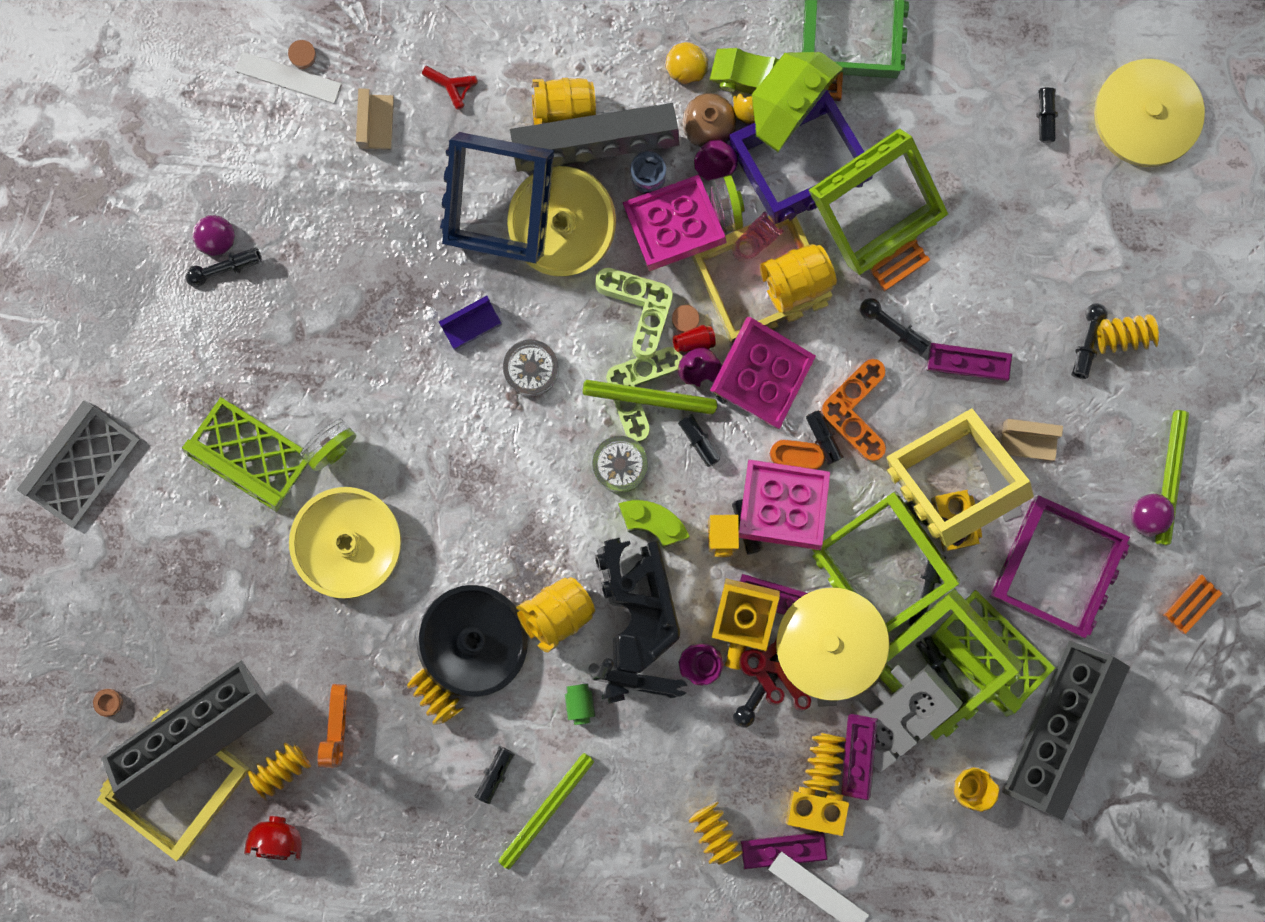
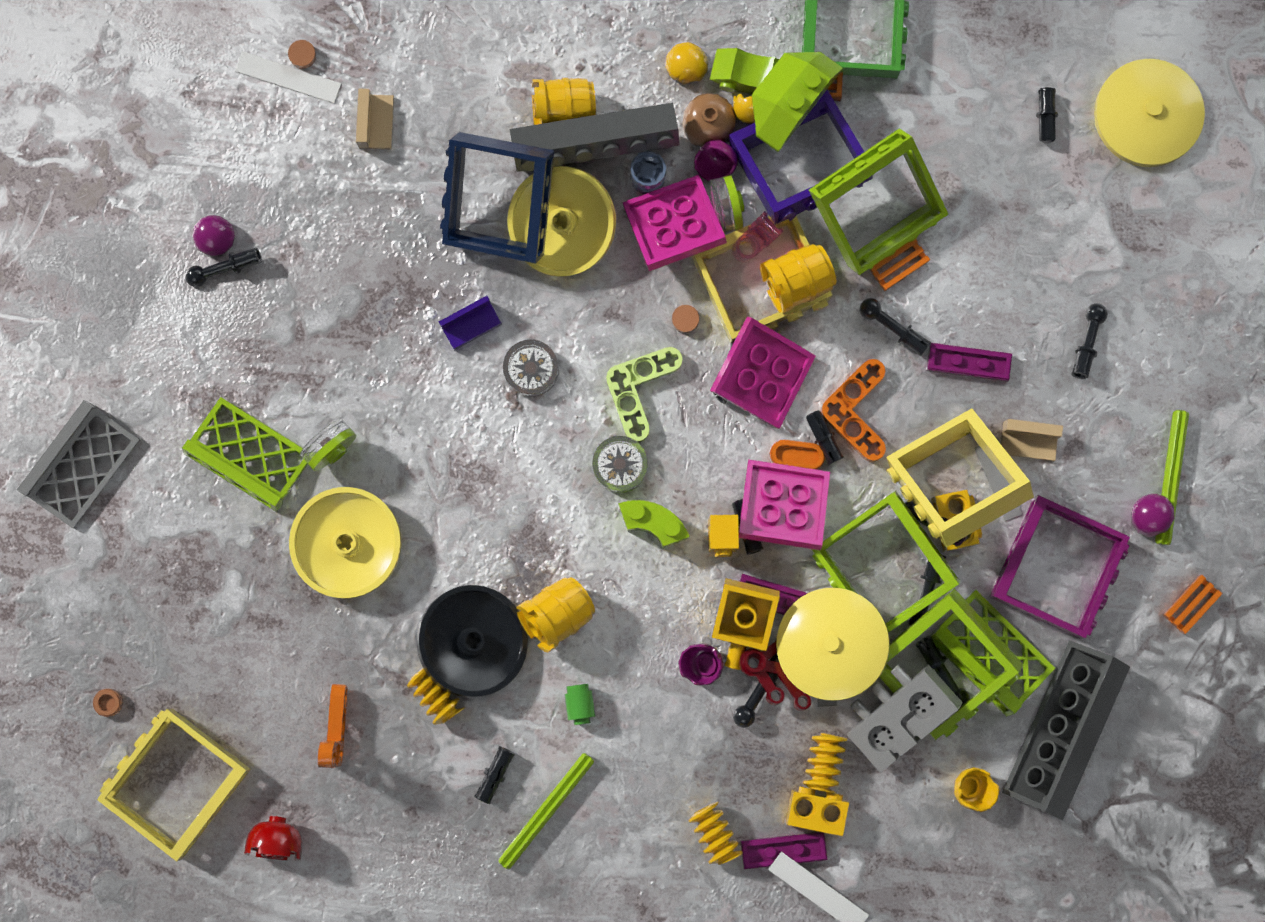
(186, 736): dark grey slope -> none
(278, 770): yellow piece -> none
(451, 84): red piece -> none
(649, 305): yellowish green beam -> none
(649, 397): lime axle -> none
(651, 626): black piece -> none
(695, 338): red cone -> none
(699, 366): magenta hair -> none
(699, 440): black axle -> none
(859, 756): magenta tile -> none
(1127, 332): yellow piece -> none

